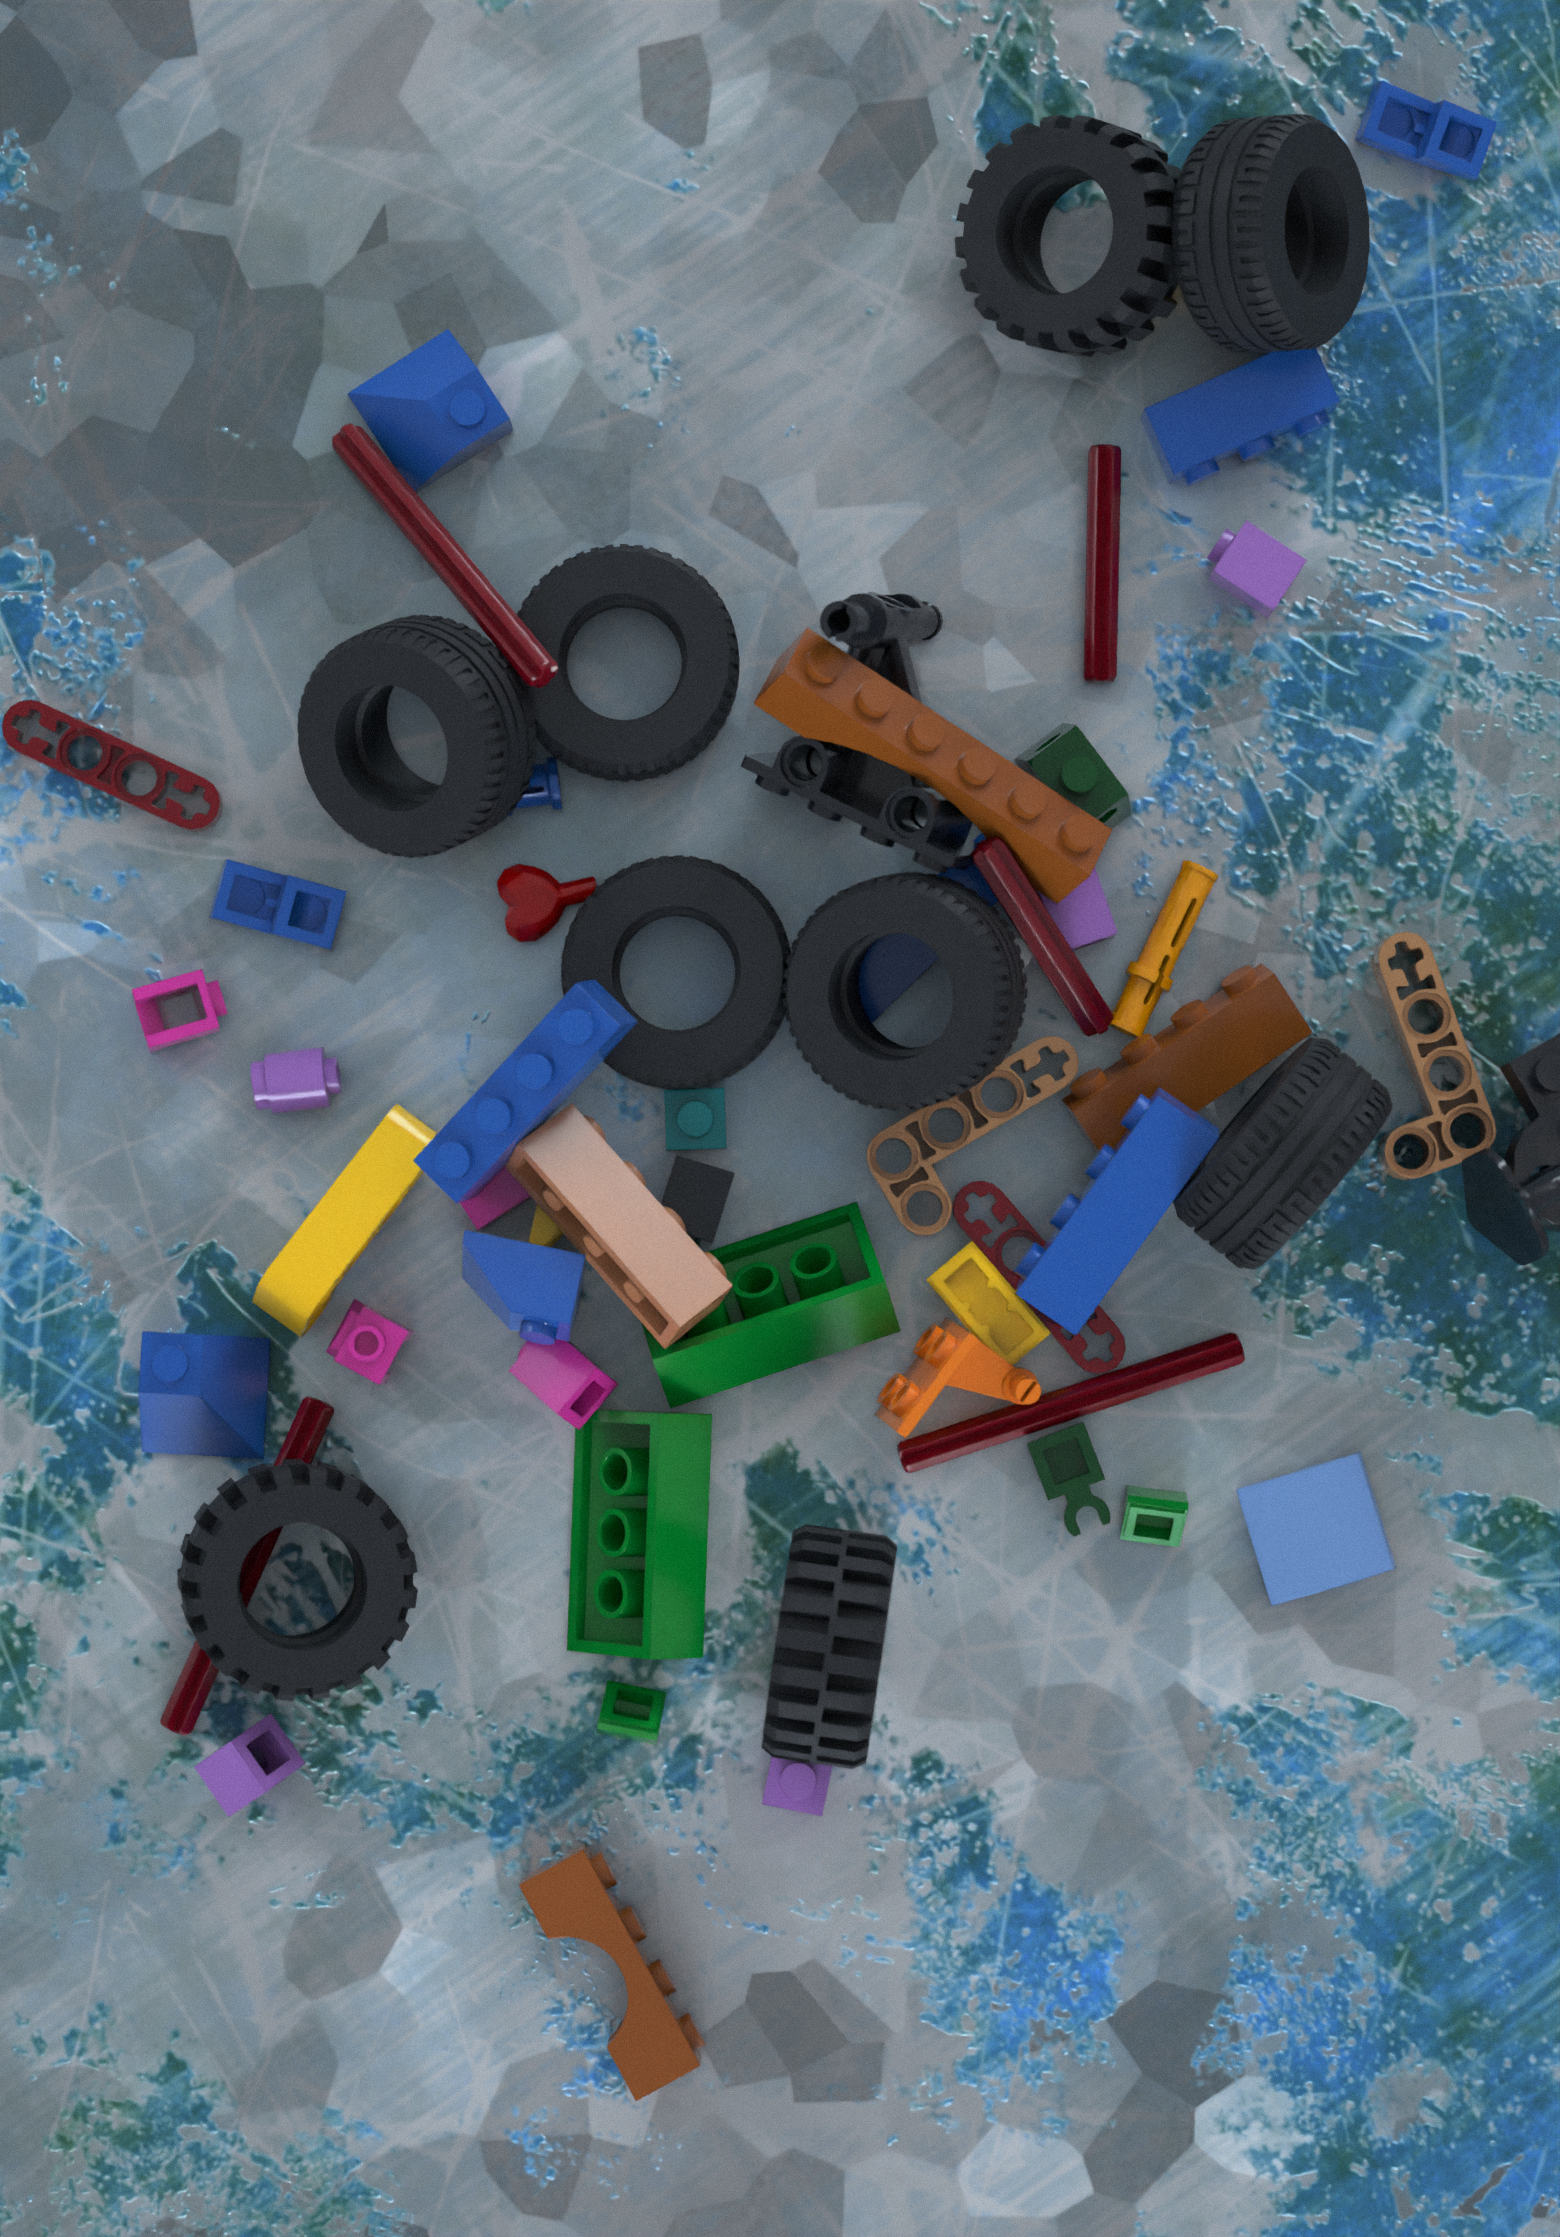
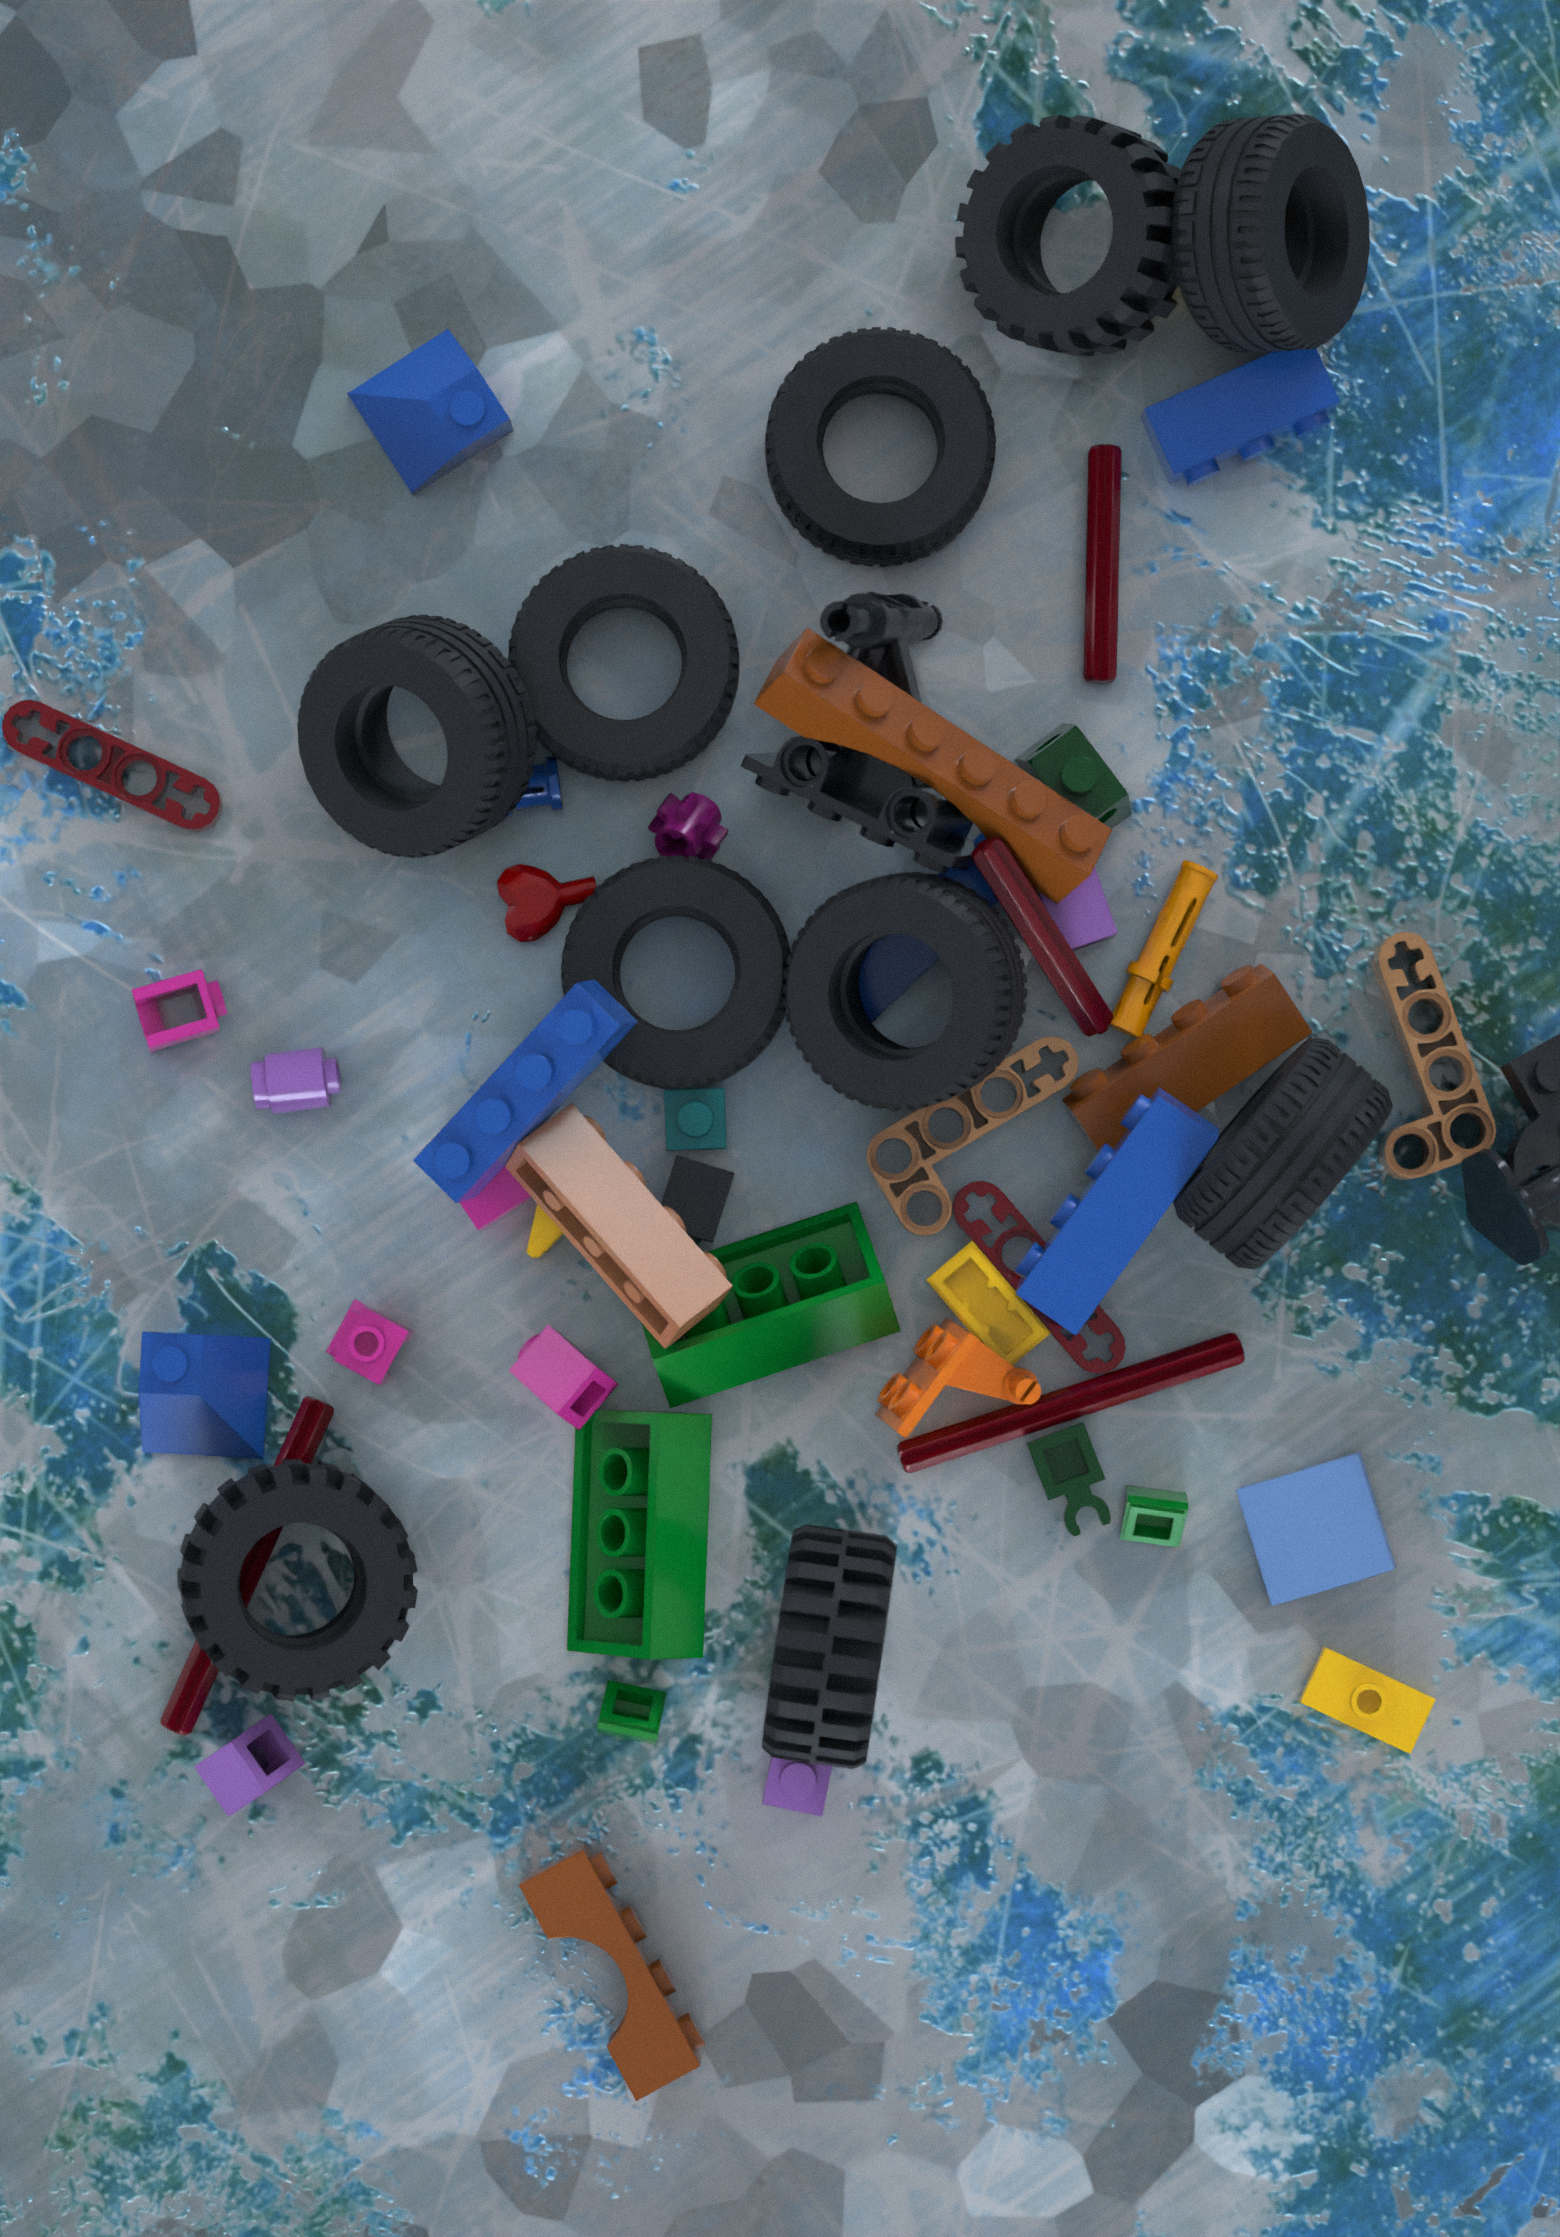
(277, 904): blue slope -> none
(343, 1222): yellow beam -> none
(445, 556): dark red axle -> none
(525, 1284): blue slope -> none
(688, 827): none -> magenta gear
(880, 364): none -> black tyre
(1254, 567): medium lavender brick -> none
(1366, 1700): none -> yellow plate
(1425, 131): blue slope -> none

